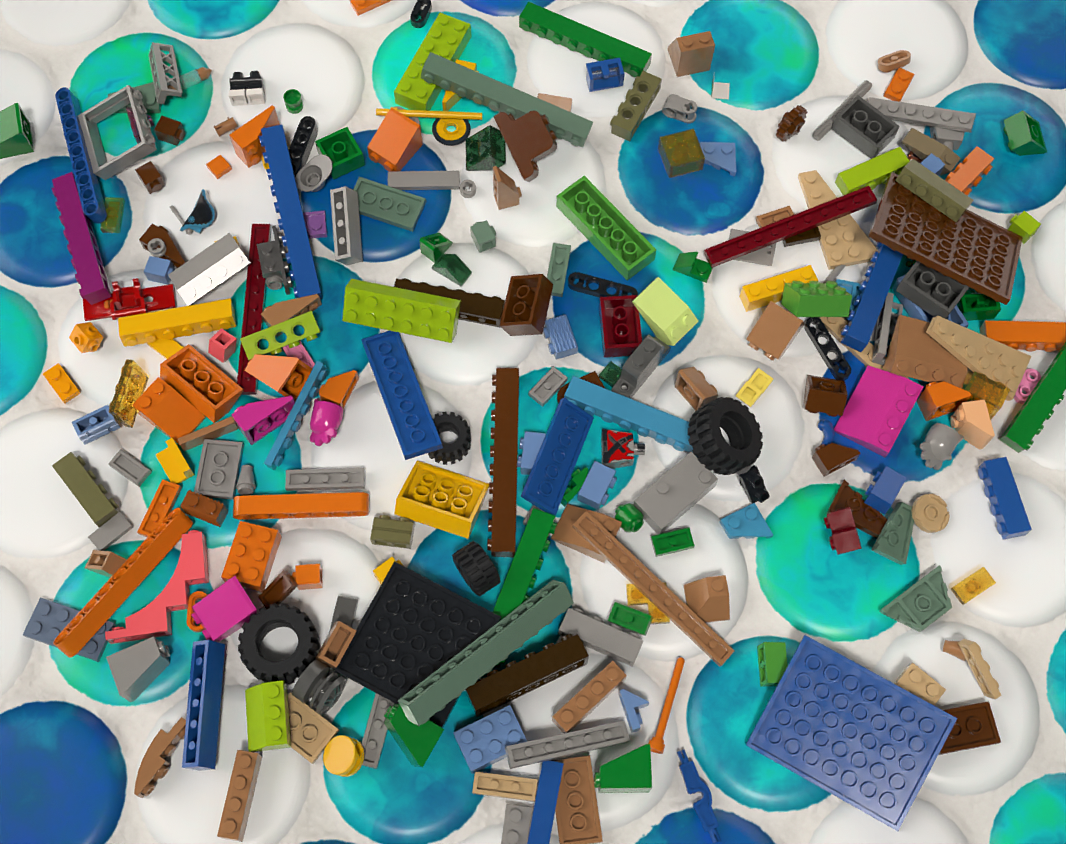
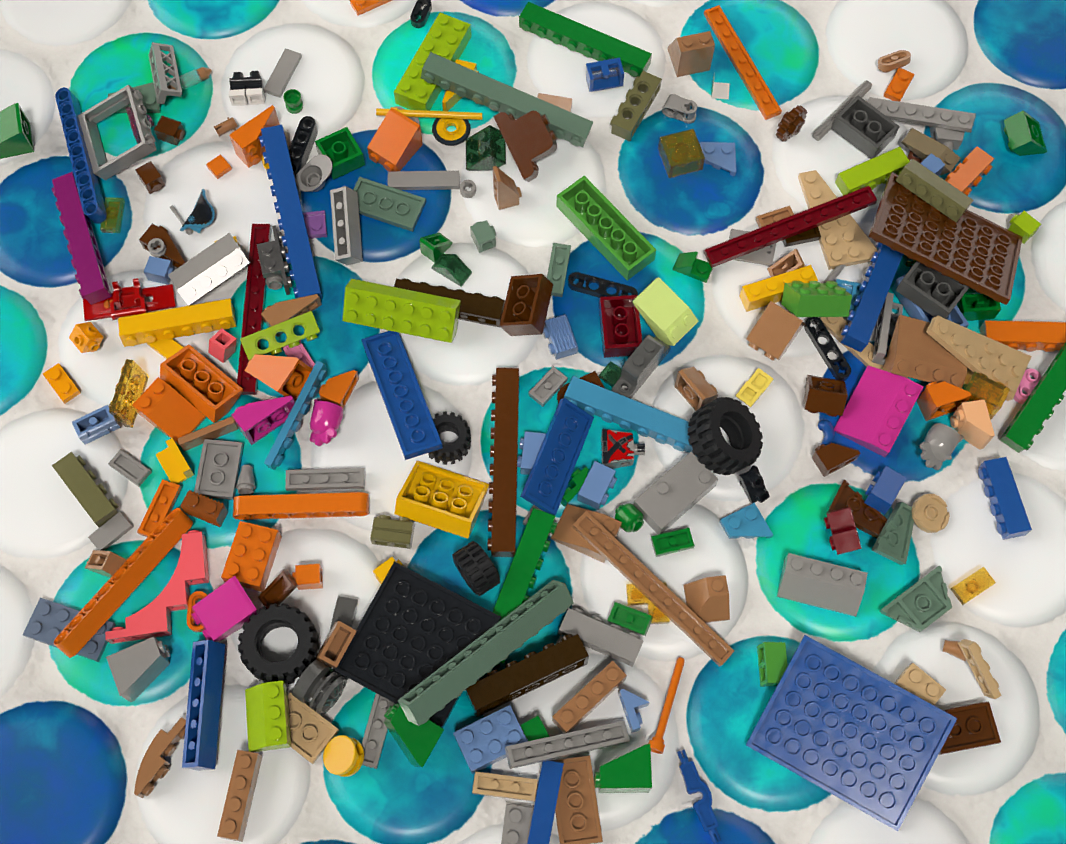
(282, 73): none -> light grey tile
(534, 729): none -> green brick
(742, 62): none -> orange tile
(786, 264): none -> medium nougat slope
(822, 584): none -> light grey slope

